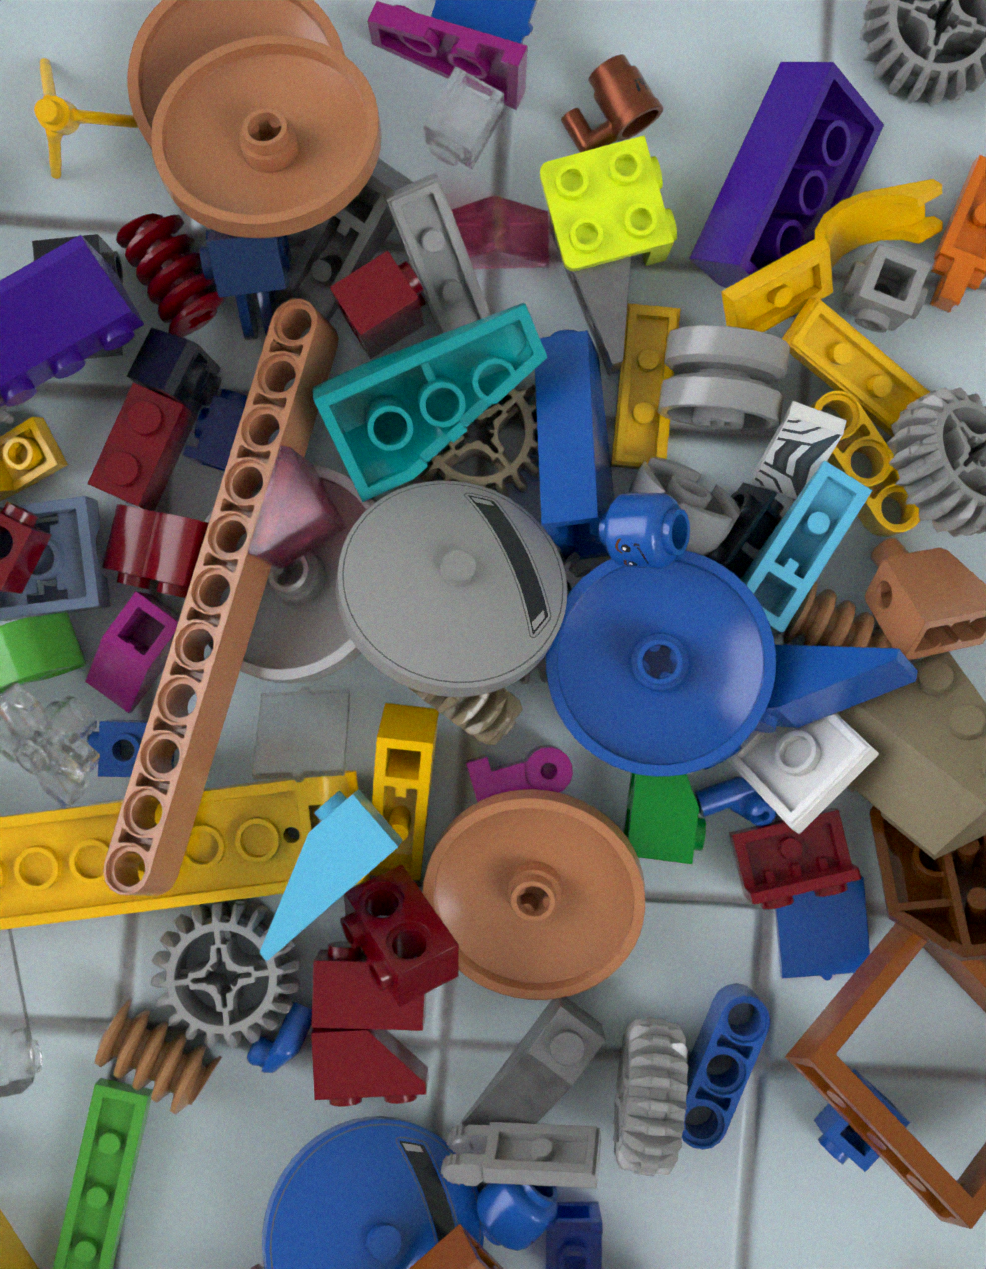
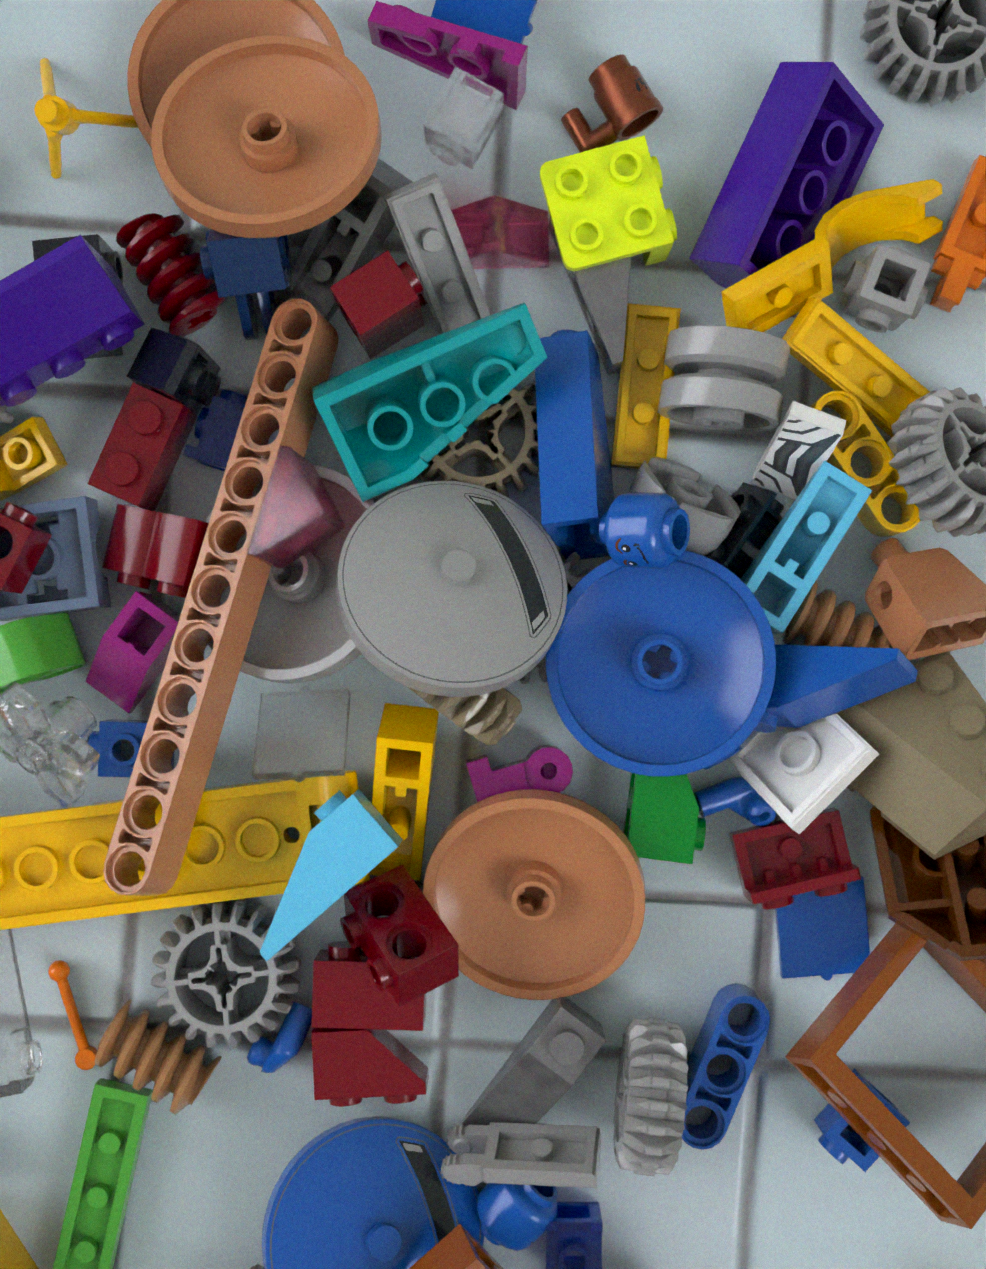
(59, 972): none -> orange hinge

